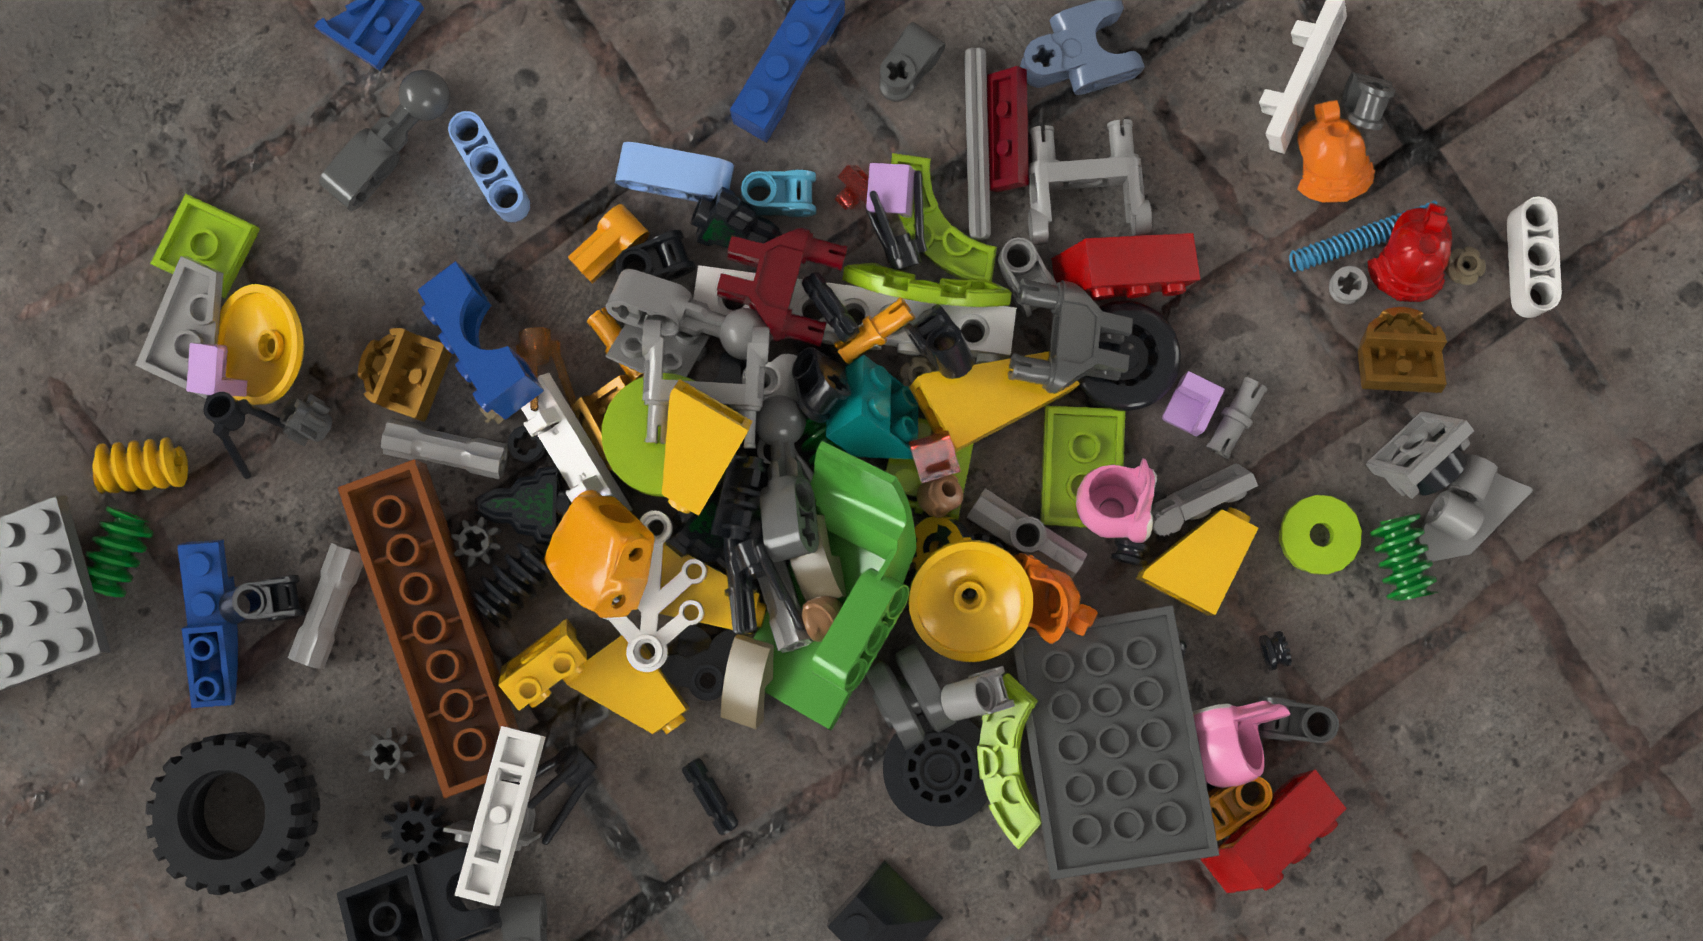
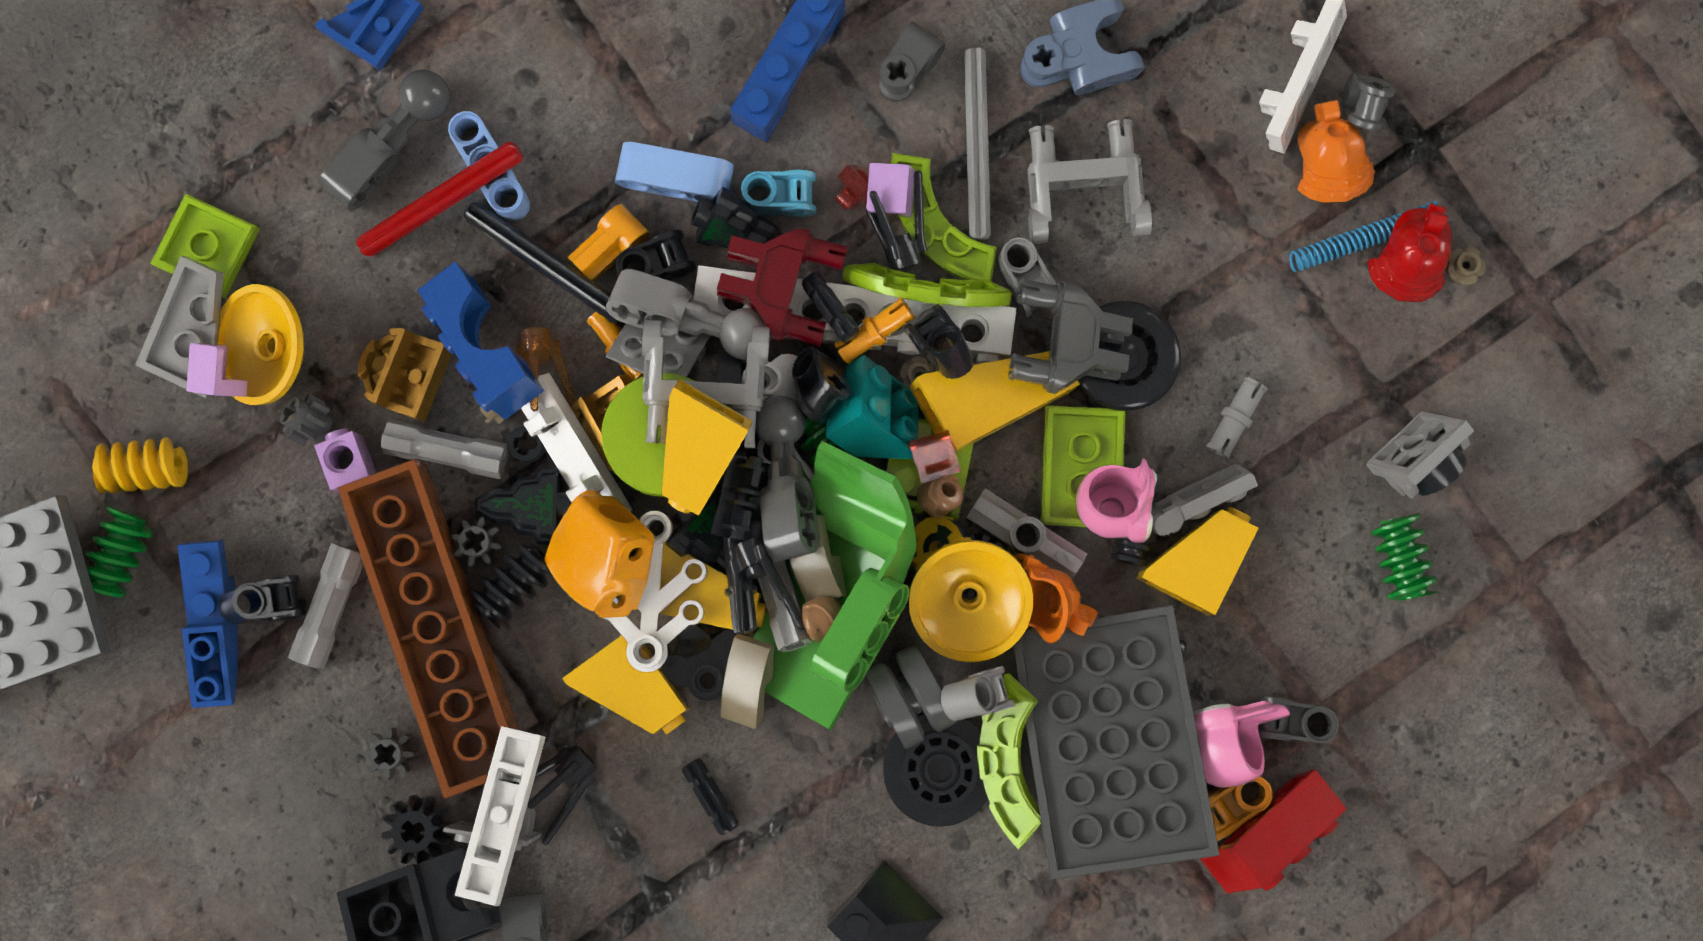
(181, 823): black tyre -> none
(229, 415): black plant -> none
(329, 453): none -> lavender brick
(440, 199): none -> red axle
(539, 258): none -> black axle
(542, 665): yellow plate -> none
(1007, 129): dark red plate -> none
(1130, 265): red wedge -> none
(1192, 404): lavender panel -> none
(1274, 650): black bush -> none
(1343, 530): lime tile -> none
(1354, 295): light grey bush -> none
(1402, 353): pearl gold slope -> none
(1470, 510): light grey panel -> none
(1545, 243): white beam -> none

